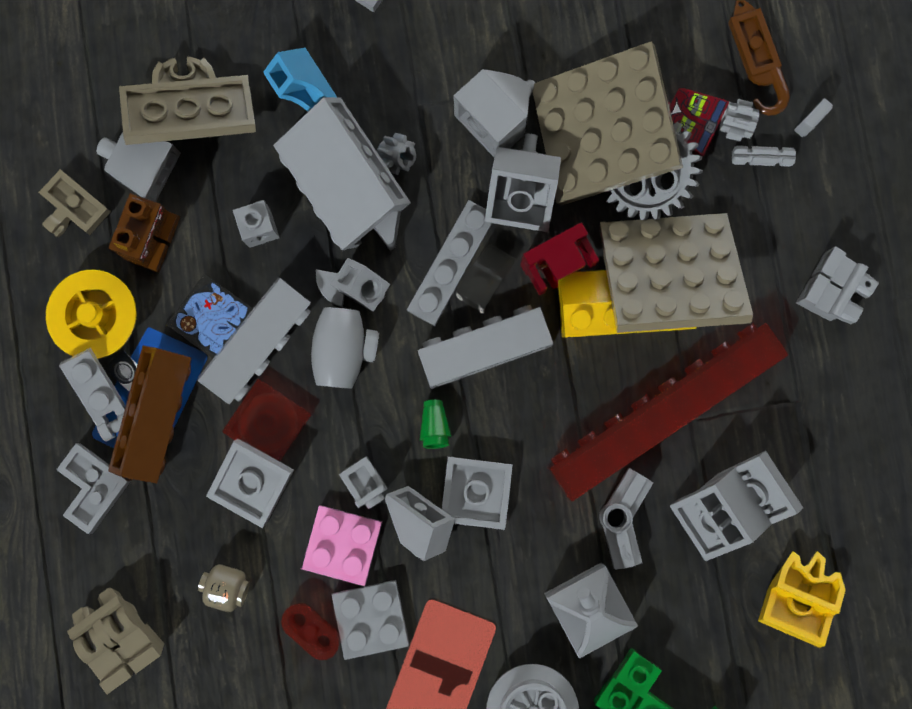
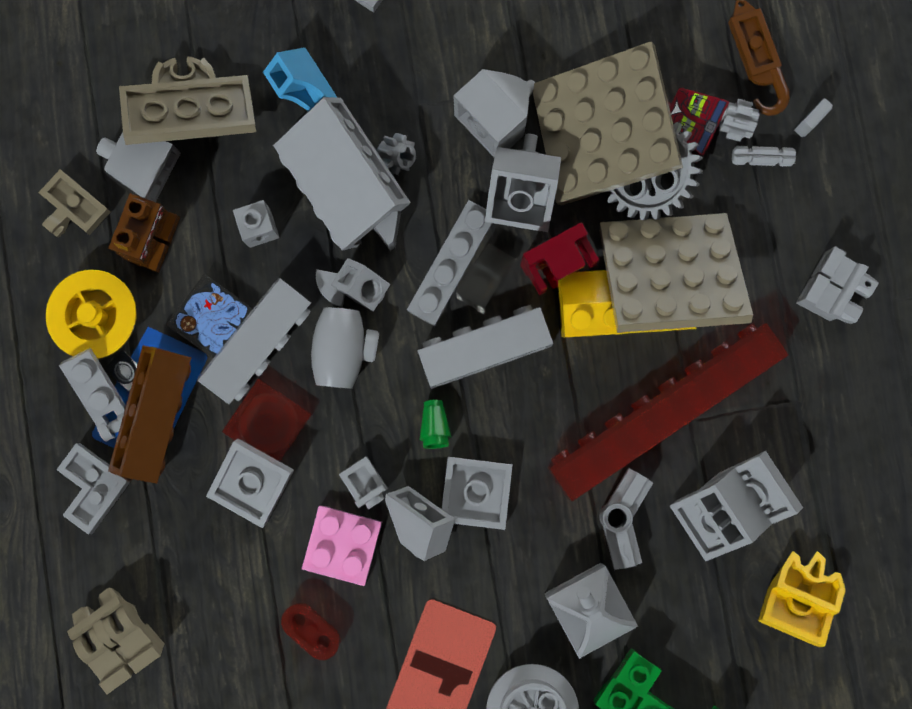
(224, 588): dark tan head -> none
(370, 619): light grey plate -> none

